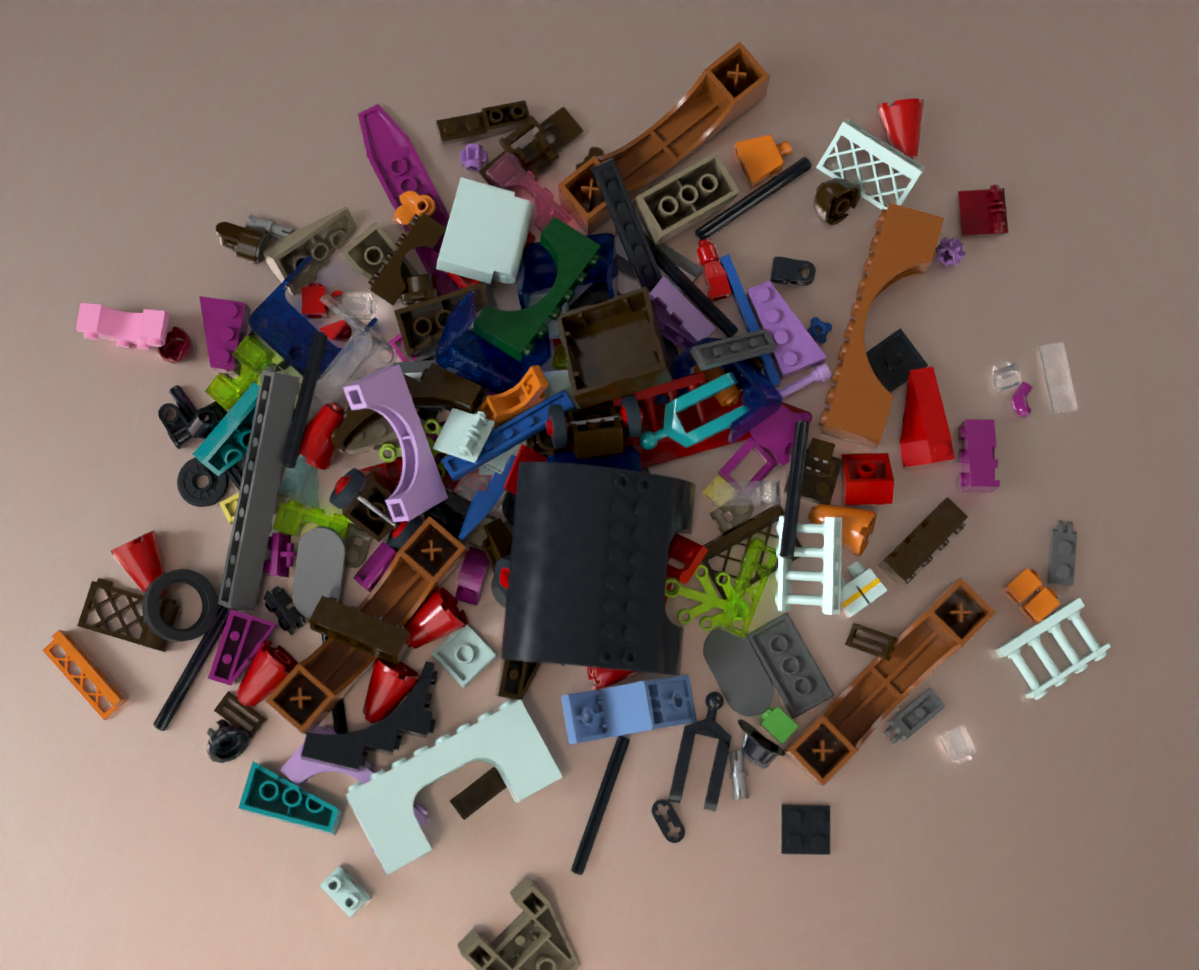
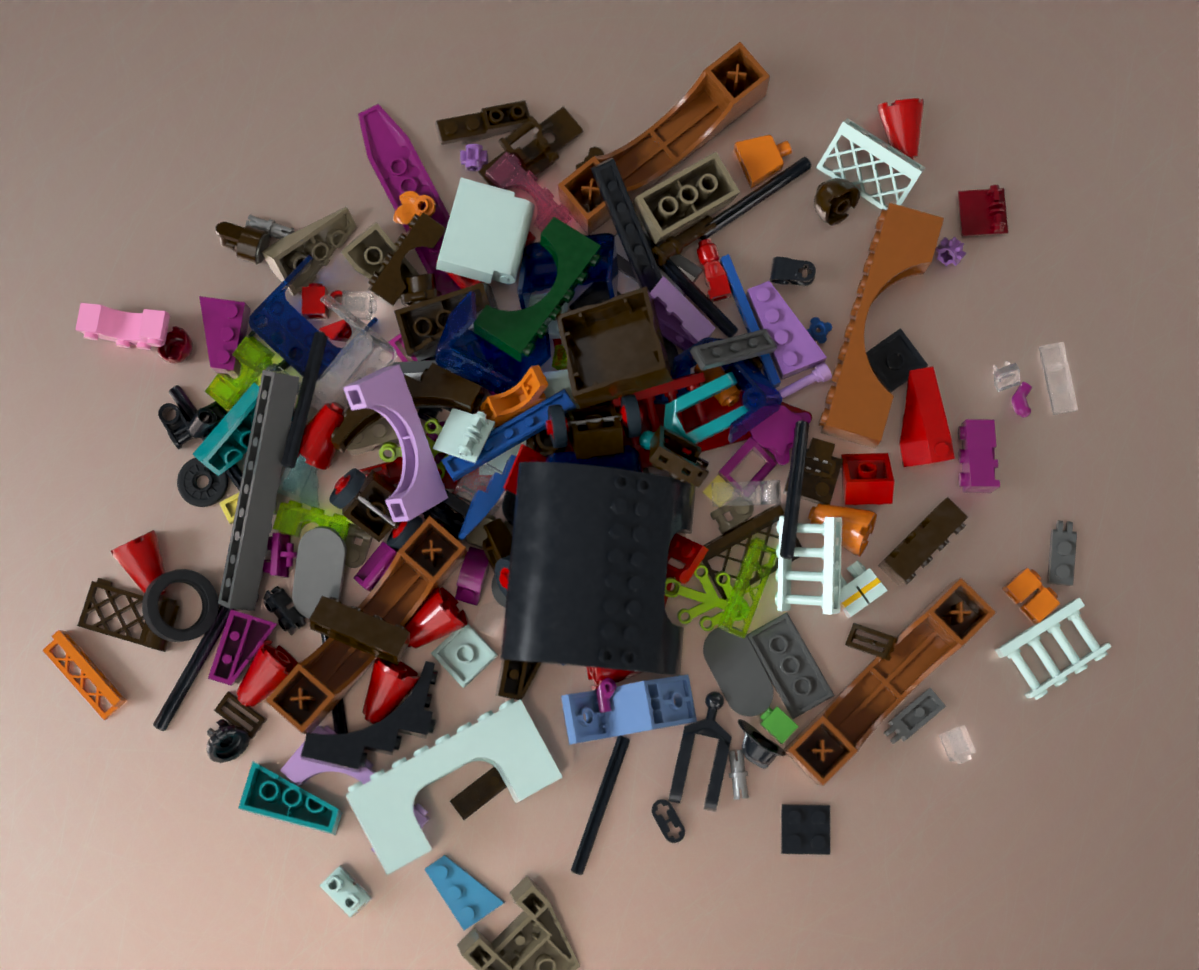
(461, 892): none -> dark azure wing
(604, 693): none -> magenta arm
(672, 459): none -> dark brown piece
(675, 244): none -> dark brown pin

